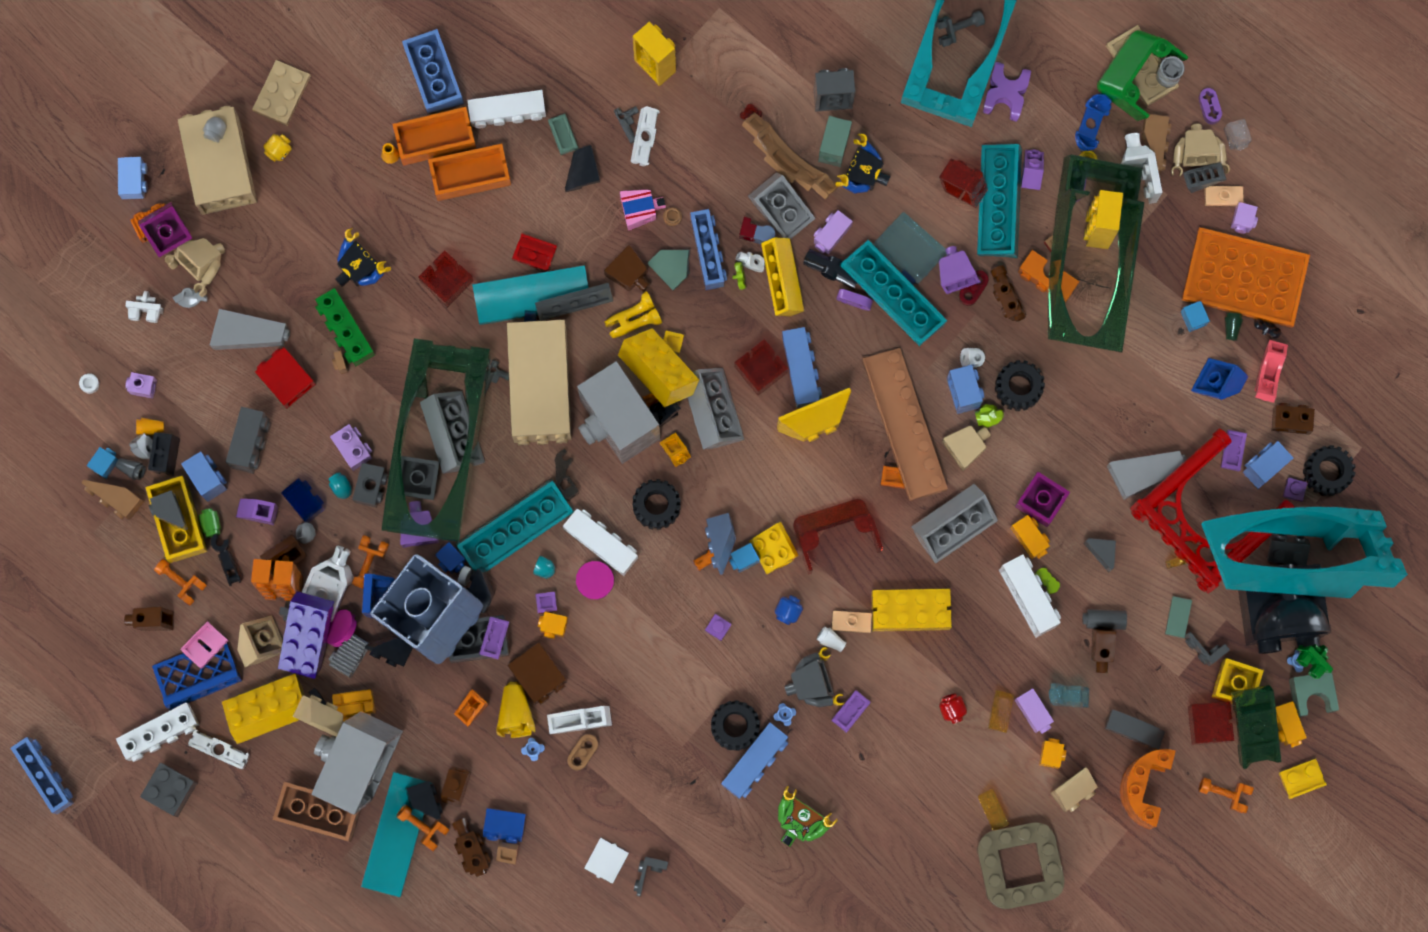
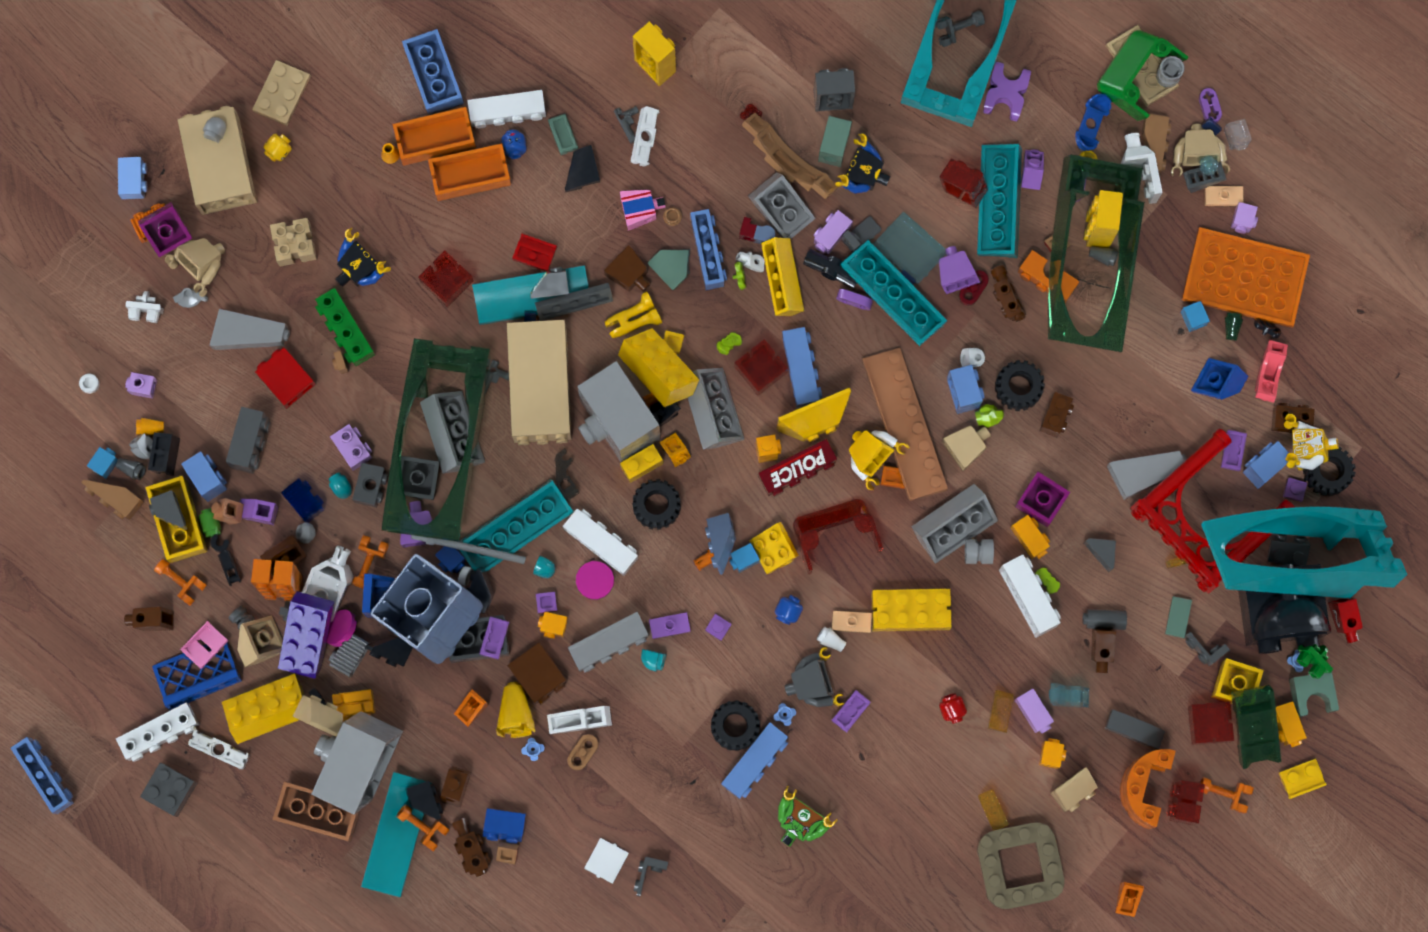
(224, 509): none -> nougat brick
(240, 616): none -> dark grey wheel
(293, 242): none -> tan brick
(472, 548): none -> light grey bar
(514, 144): none -> blue head
(551, 284): none -> slope
(608, 642): none -> light grey slope
(641, 463): none -> yellow brick
(653, 660): none -> teal piece
(669, 625): none -> medium lavender plate
(728, 343): none -> lime piece
(767, 448): none -> light orange brick
(797, 467): none -> dark red brick
(864, 231): none -> dark grey bracket
(870, 452): none -> yellow torso
(979, 551): none -> light grey wheel
(1055, 417): none -> reddish brown brick
(1104, 255): none -> dark grey cone
(1128, 898): none -> orange slope
(1184, 801): none -> clear red piece
(1208, 165): none -> clear light blue plate
(1210, 124): none -> dark blue piece
(1309, 445): none -> torso
(1343, 611): none -> red torso

